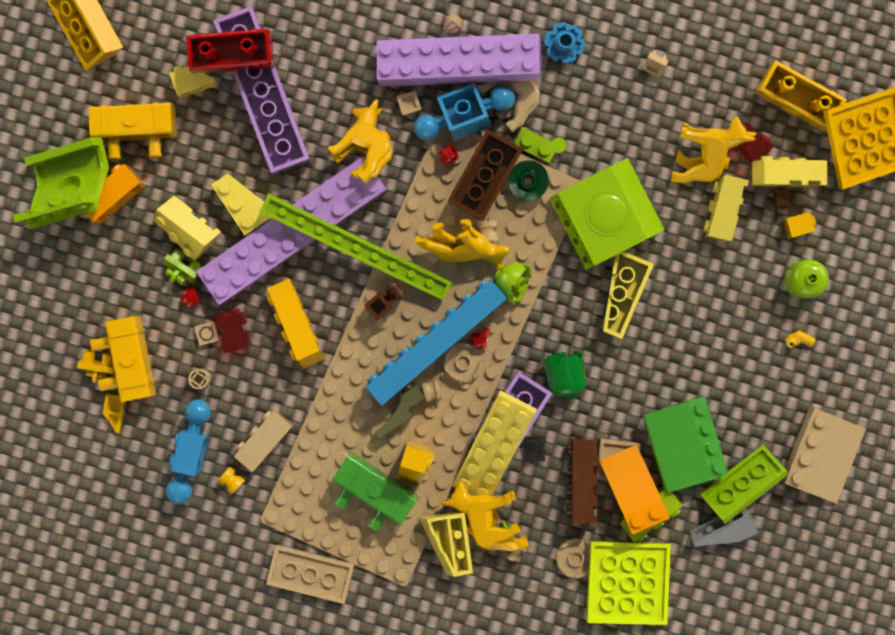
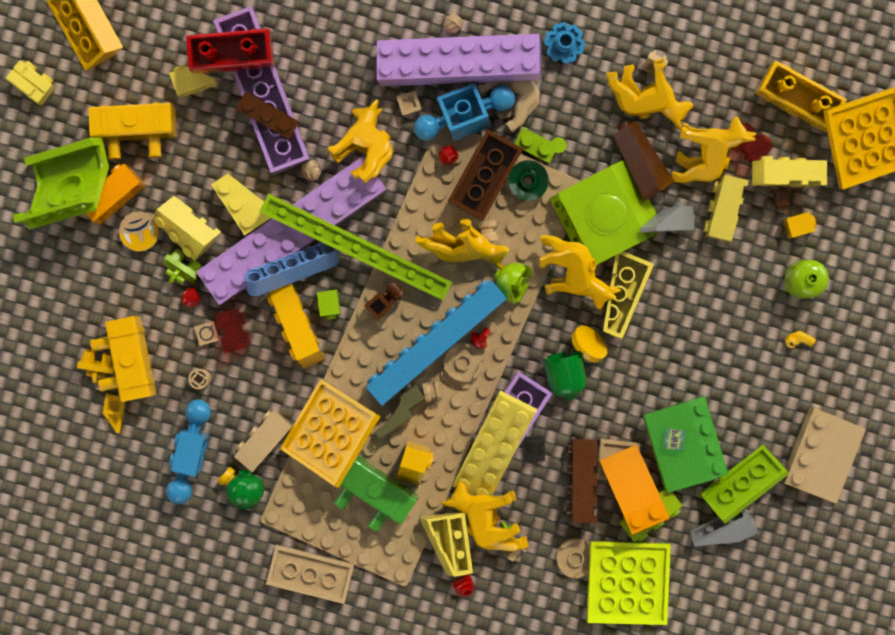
(30, 82): none -> light yellow brick
(139, 231): none -> tile
(245, 490): none -> green plant
(267, 115): none -> reddish brown plate
(290, 269): none -> medium blue beam
(311, 170): none -> tan plate
(329, 304): none -> lime brick
(329, 433): none -> yellow plate
(464, 586): none -> red plate
(580, 272): none -> yellow animal
(589, 343): none -> yellow tile
(642, 160): none -> reddish brown slope
(651, 99): none -> yellow animal
(671, 219): none -> light grey slope
(674, 439): none -> clear light blue tile

